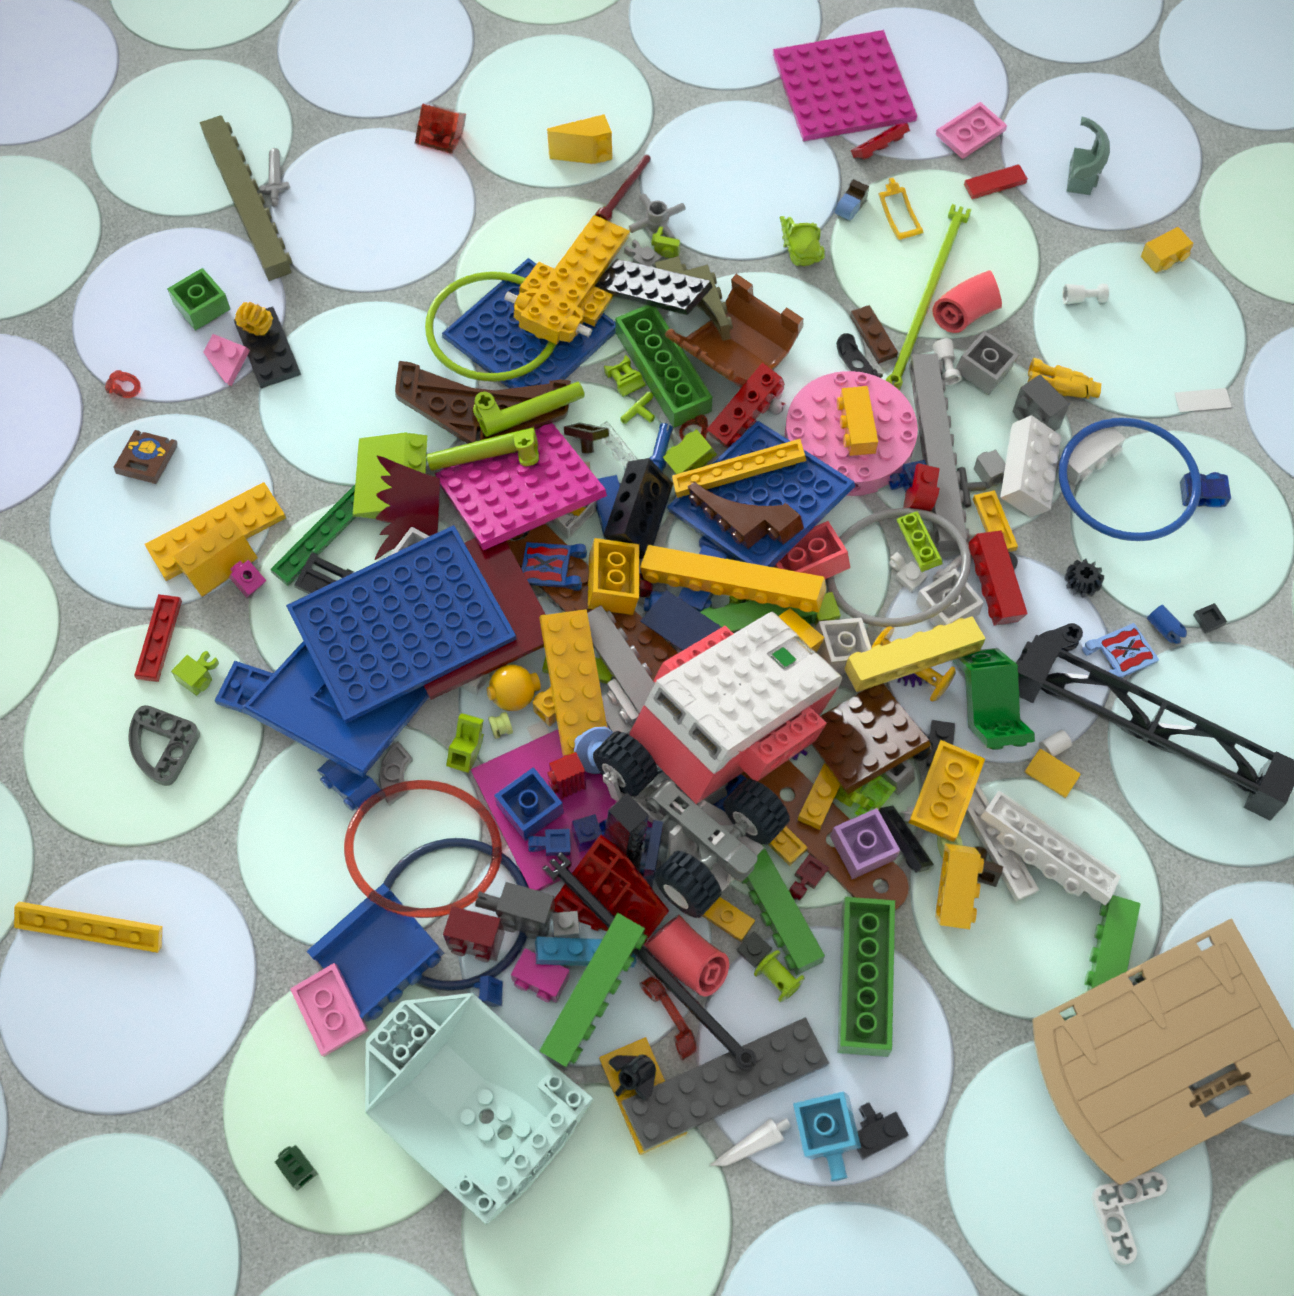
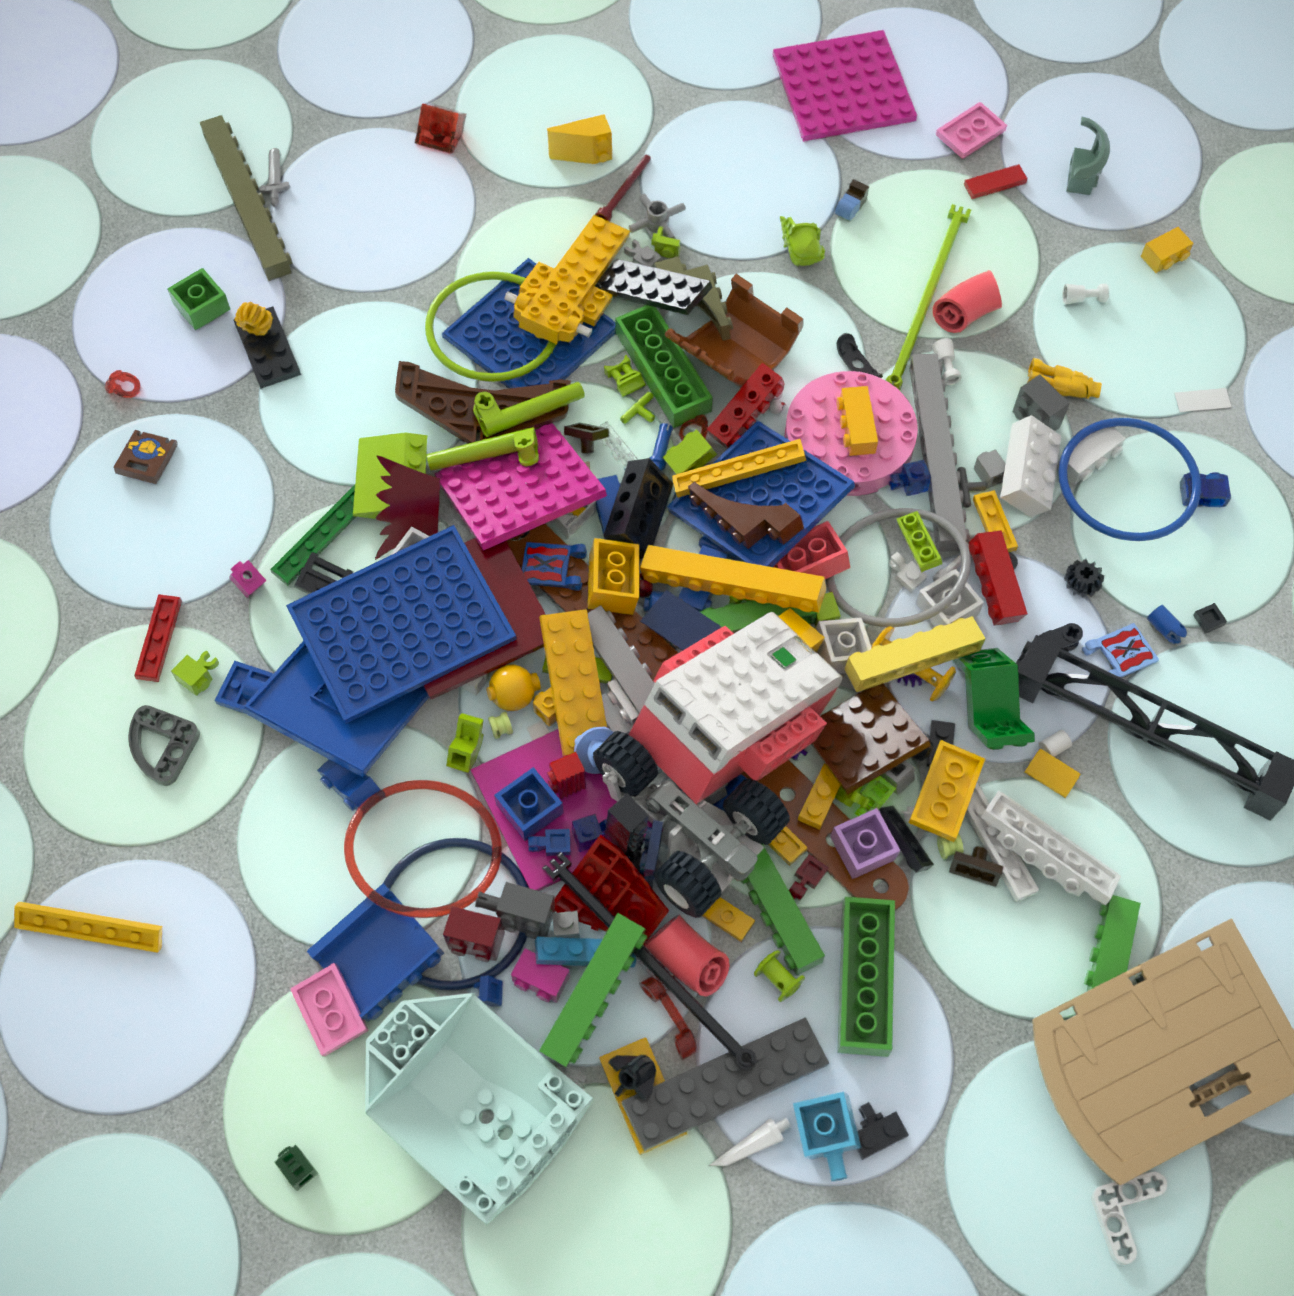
(212, 556): yellow slope -> none
(226, 357): bright pink wing -> none
(249, 511): yellow plate -> none
(393, 769): light grey tile -> none
(754, 949): pearl dark grey plate -> none
(874, 334): reddish brown plate -> none
(880, 141): red plate -> none
(891, 189): yellow sword -> none
(924, 489): red brick -> none
(958, 886): yellow brick -> none
(986, 362): light grey brick -> none

